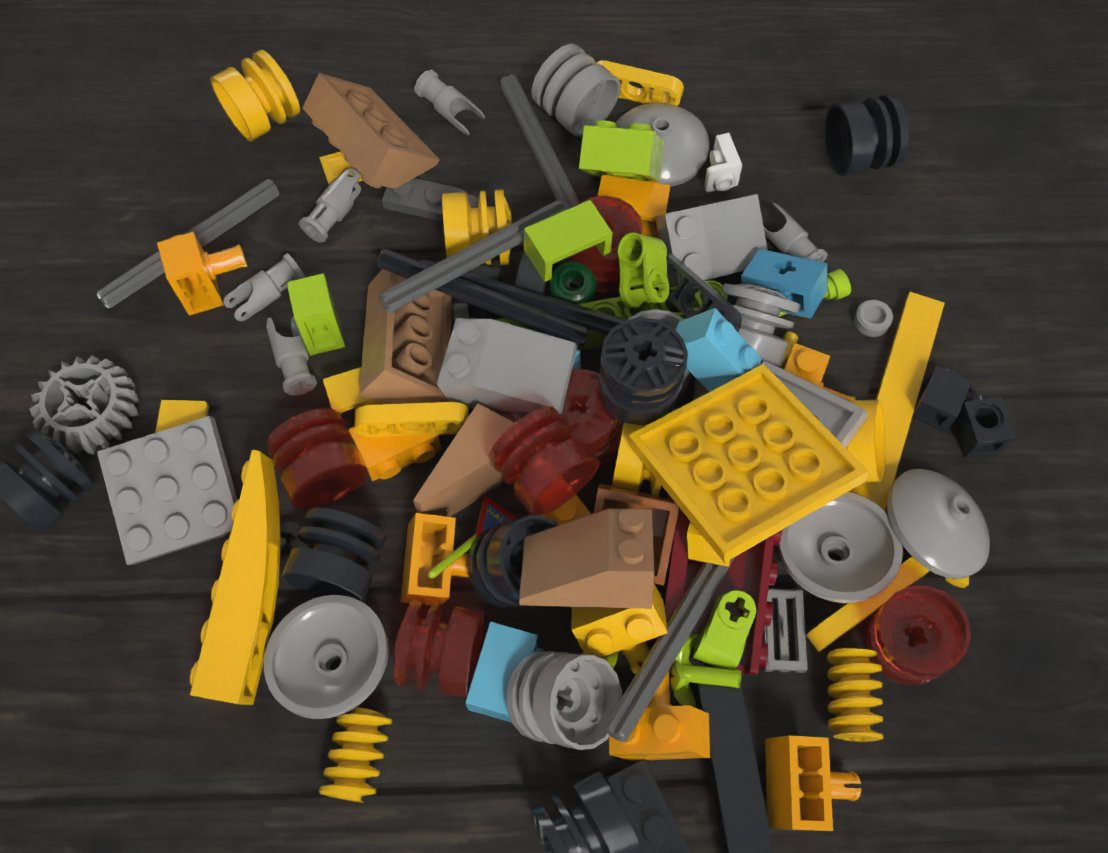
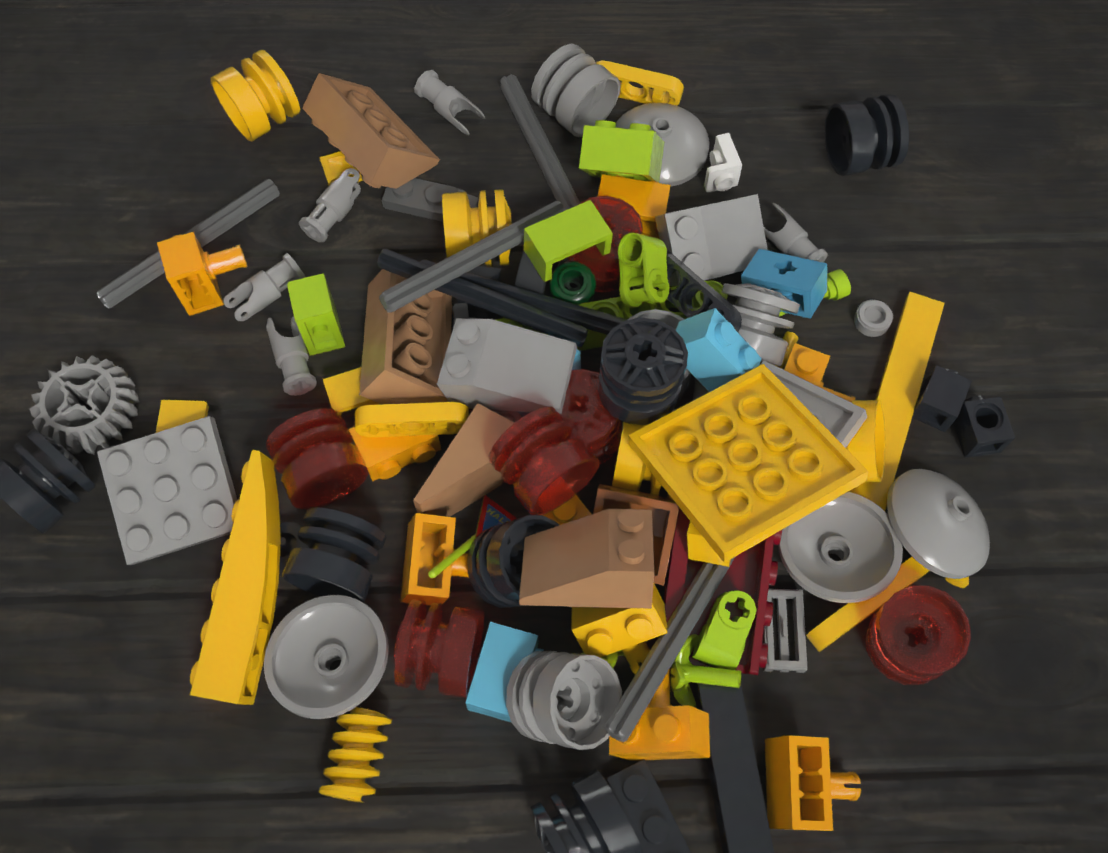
(853, 695): yellow piece -> none

